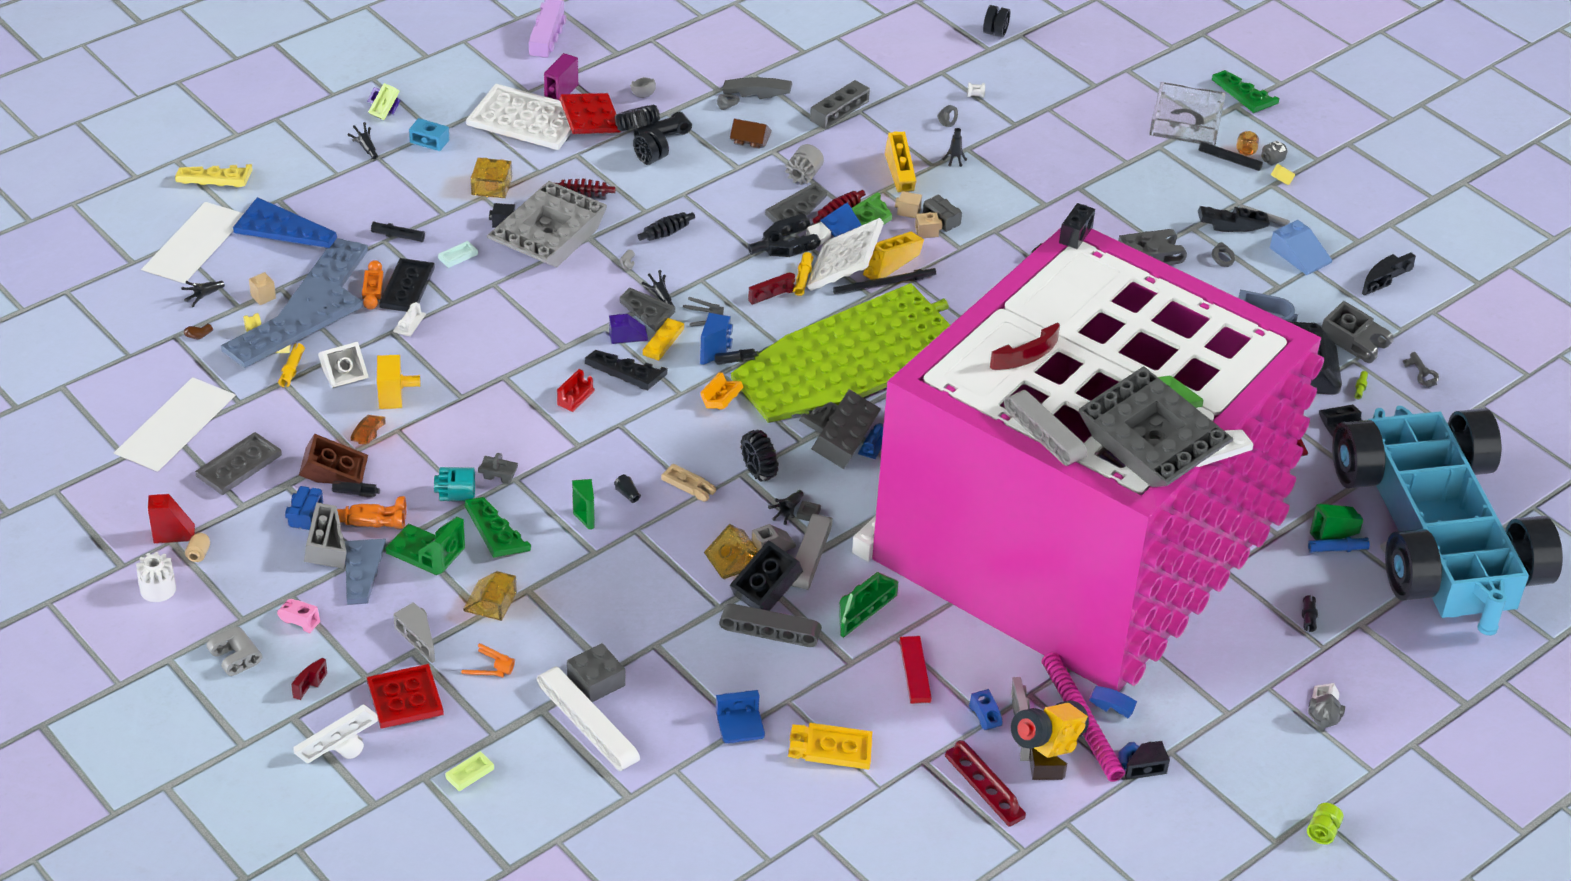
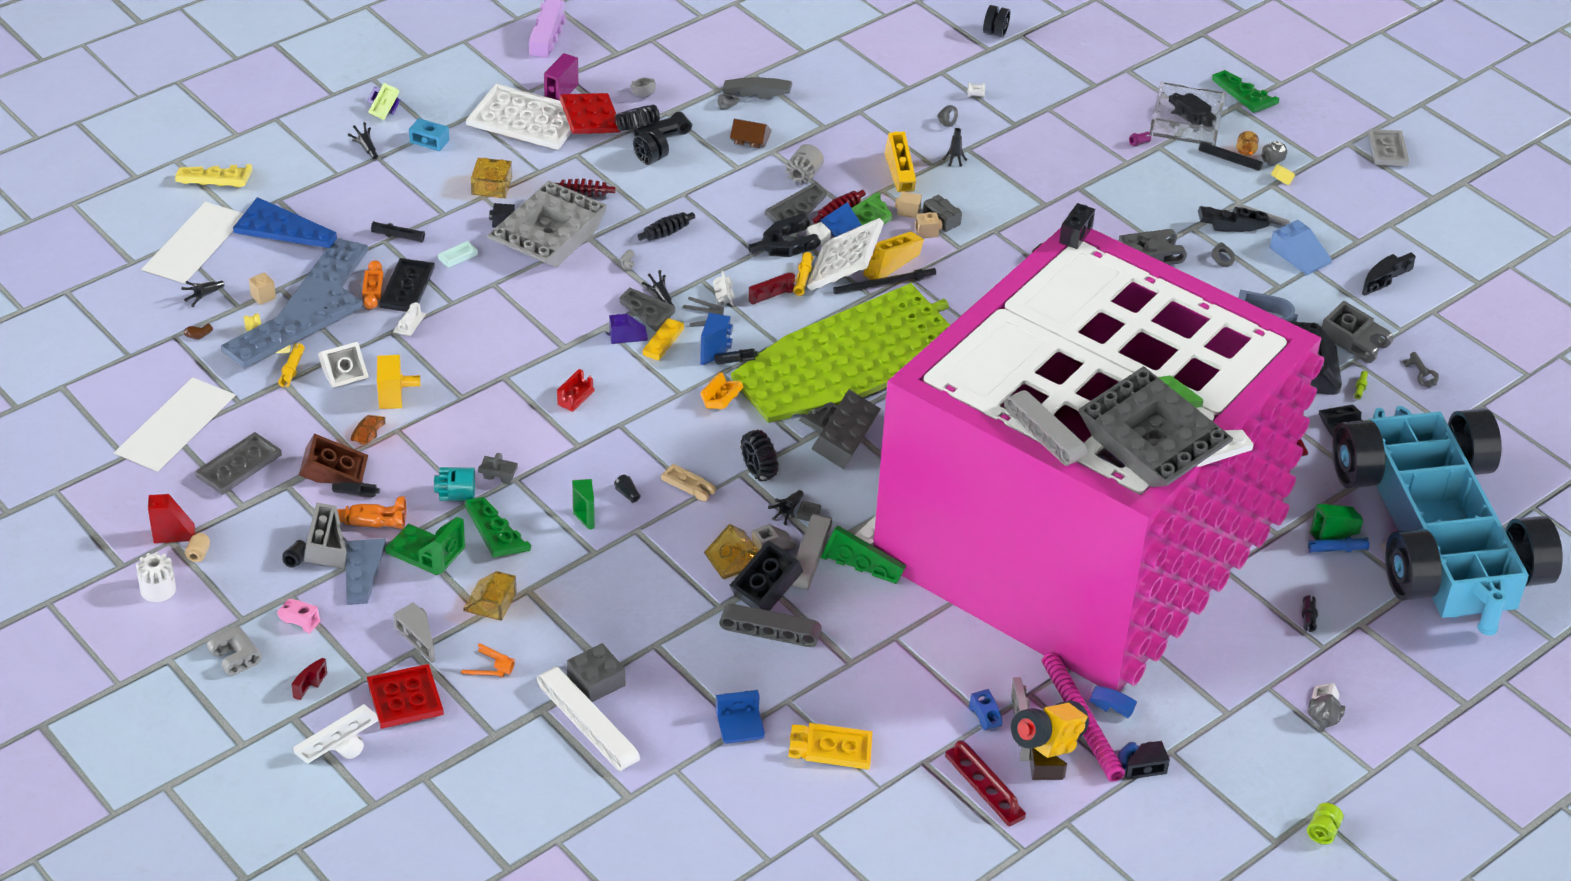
(293, 555): none -> black cone
(303, 507): blue brick -> none
(469, 771): yellowish green plate -> none
(640, 375): black wing -> none
(724, 293): none -> white hinge
(839, 104): dark grey brick -> none
(855, 552): none -> green wing
(865, 601): green wedge -> none
(873, 442): blue hinge -> none
(915, 669): red tile -> none
(1009, 358): dark red slope -> none
(1135, 139): none -> magenta pin
(1192, 109): none -> black hinge
(1388, 147): none -> light grey plate

